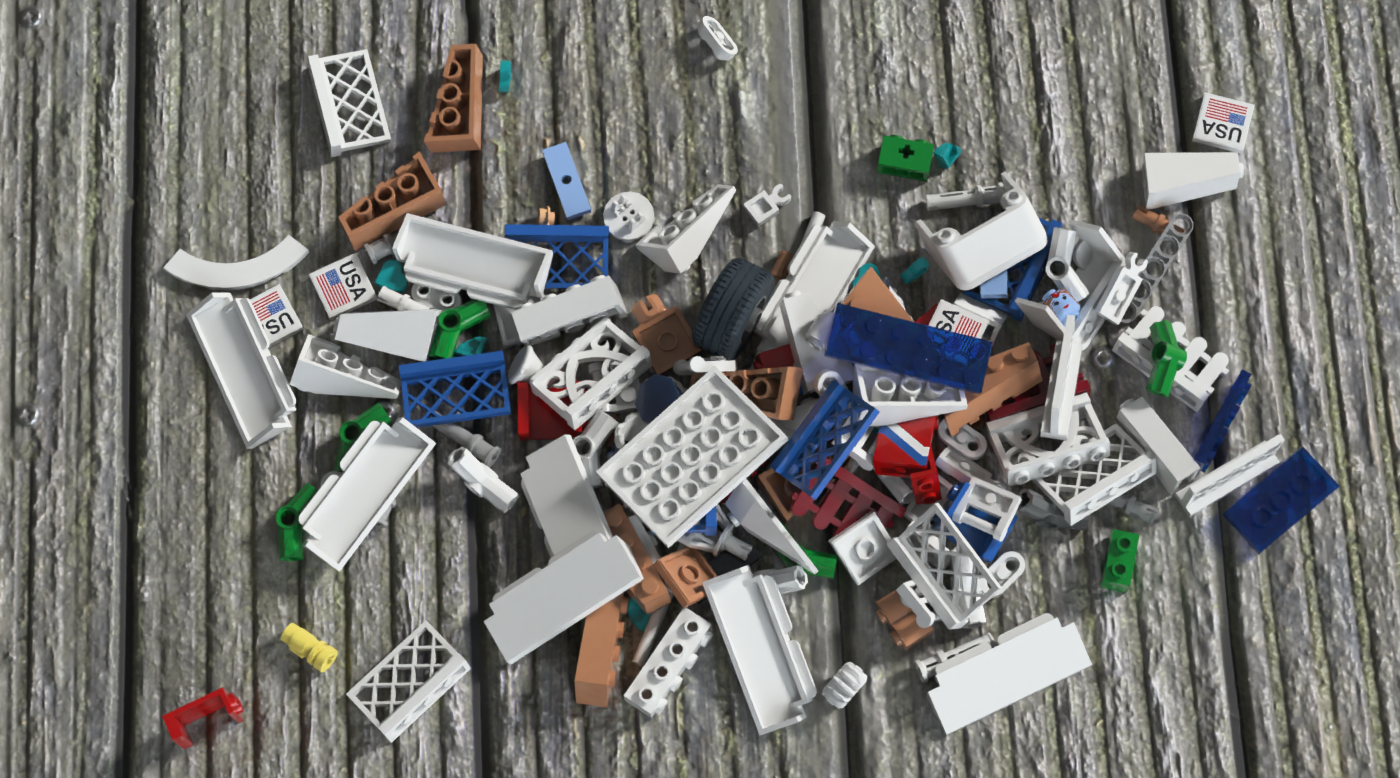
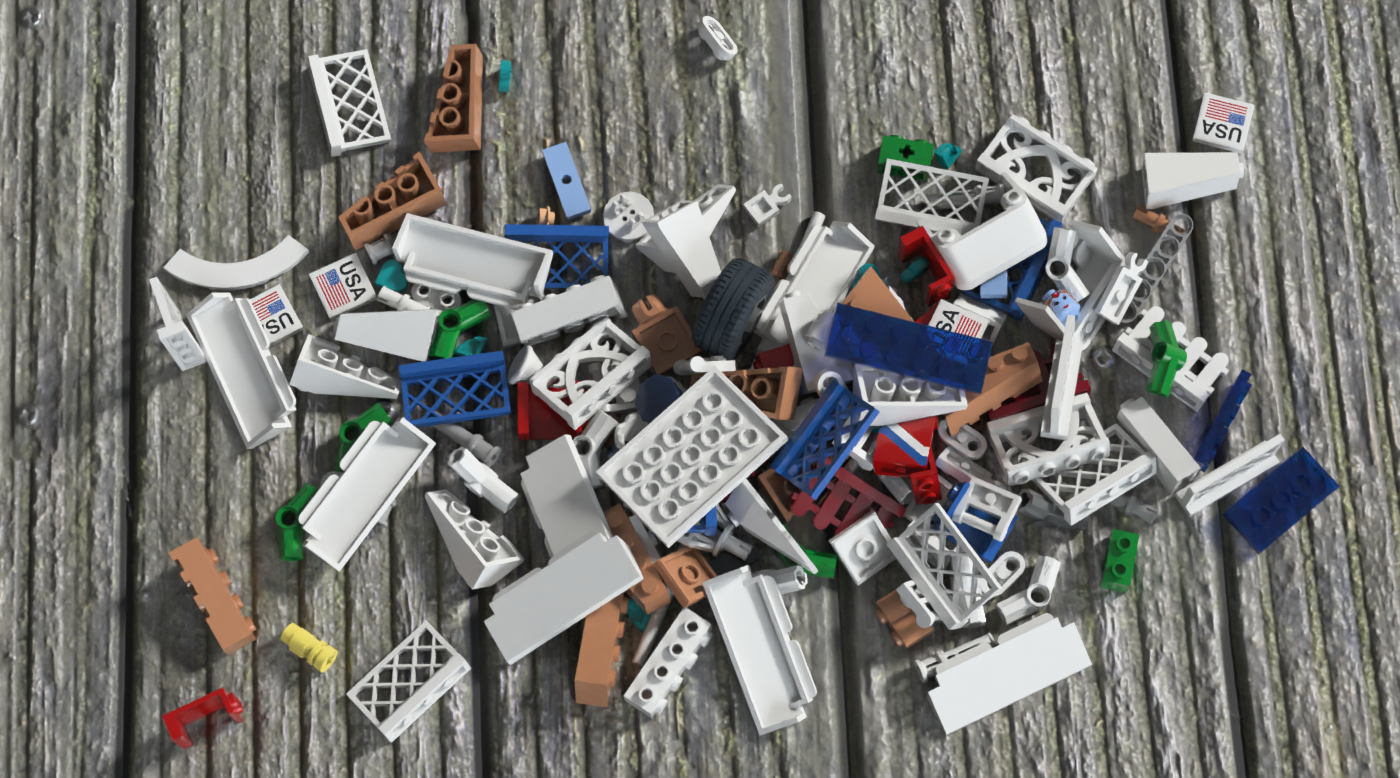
(176, 335): none -> white fence
(214, 595): none -> nougat wedge
(475, 550): none -> white wedge
(685, 245): none -> white slope
(844, 685): white gear -> none
(918, 243): none -> red panel
(933, 222): none -> white fence
(1042, 581): none -> white piece
(1044, 145): none -> white fence

